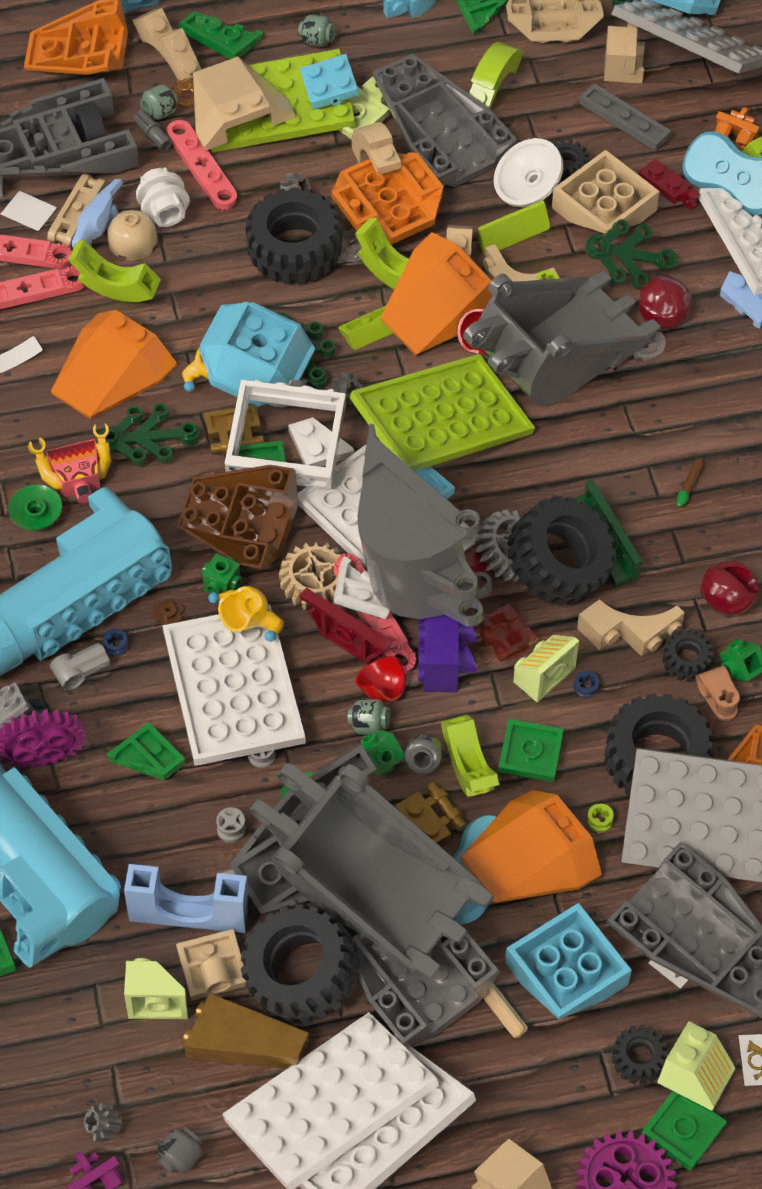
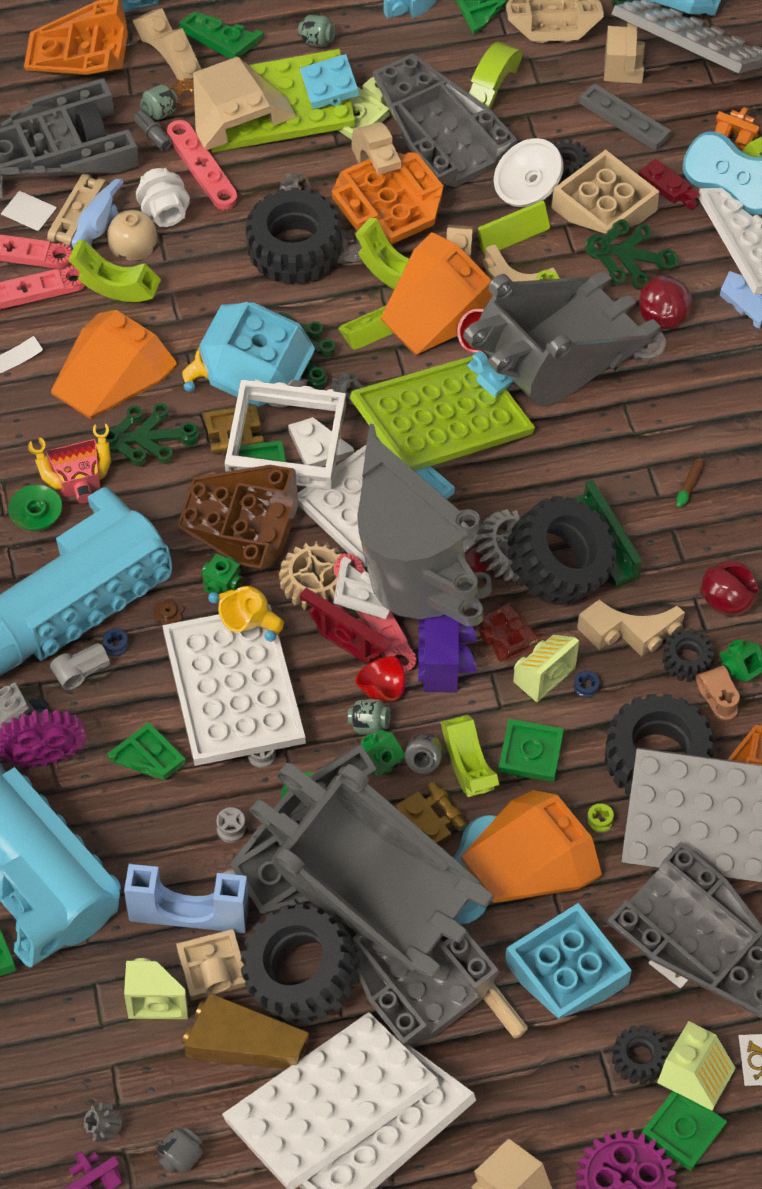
(487, 377): none -> medium azure plate

